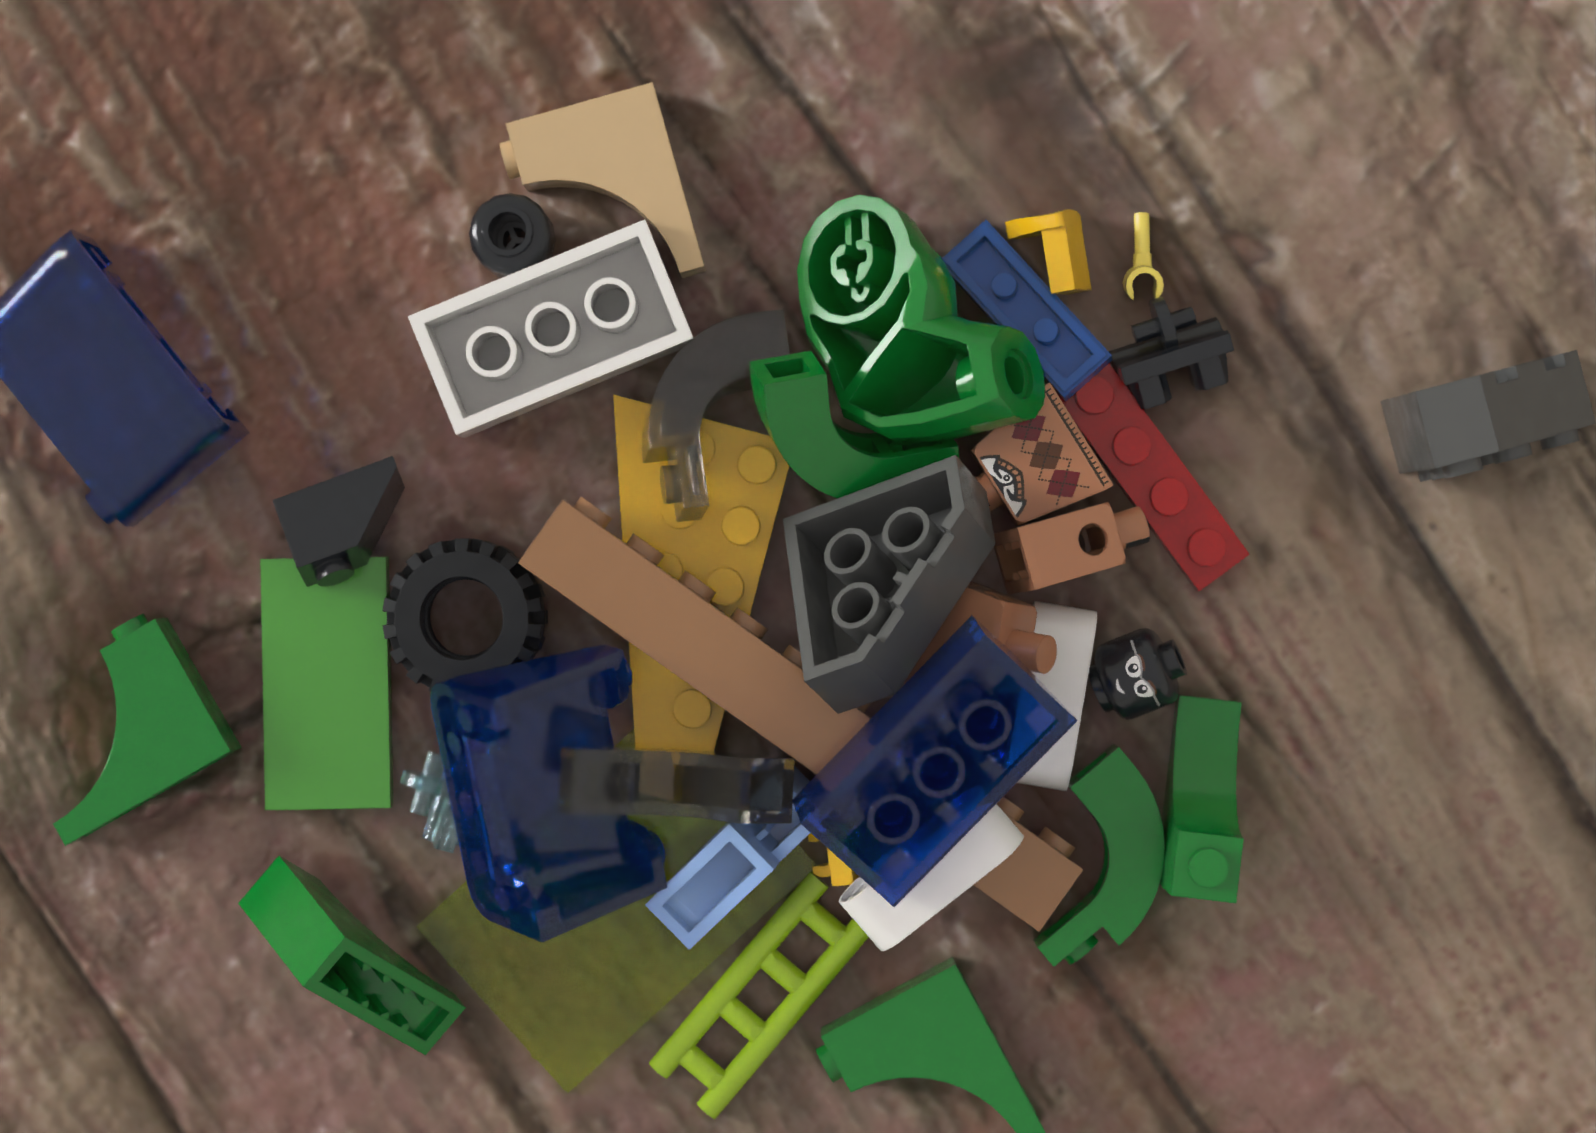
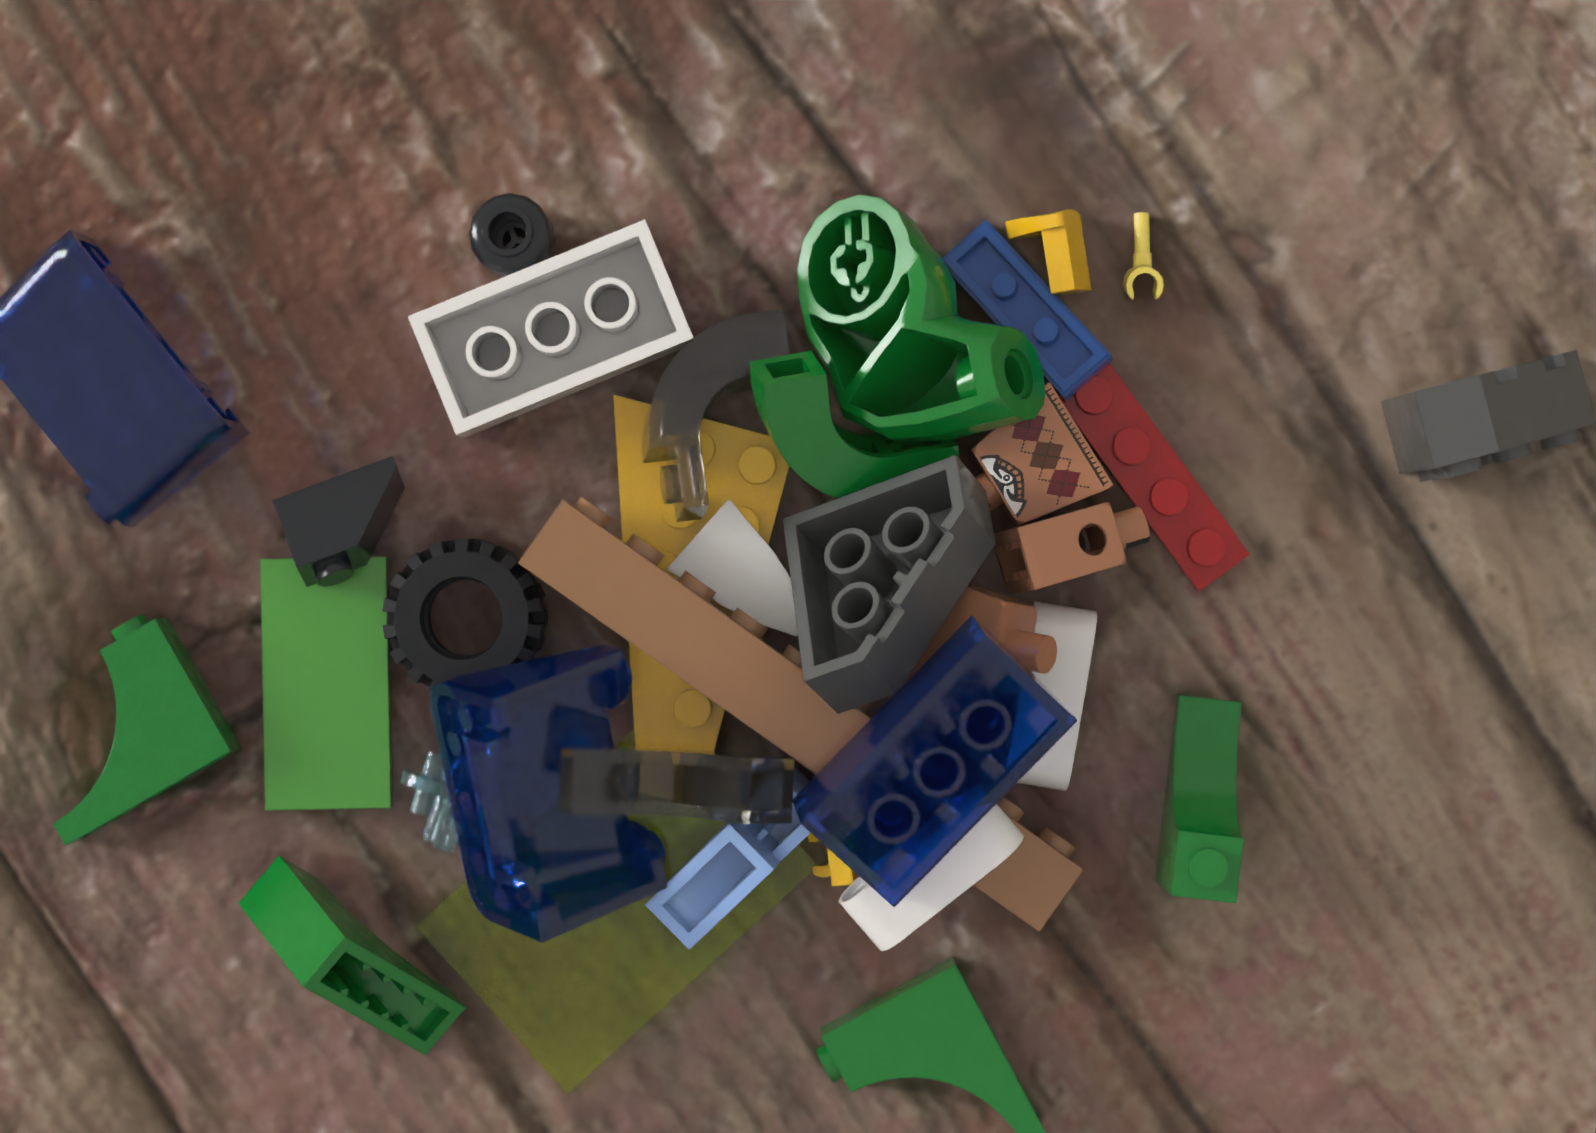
(614, 149): tan arch -> none
(722, 1000): lime bar -> none
(741, 569): none -> white sticker
(1131, 858): green arch -> none
(1136, 673): black head -> none
(1169, 344): black hips -> none

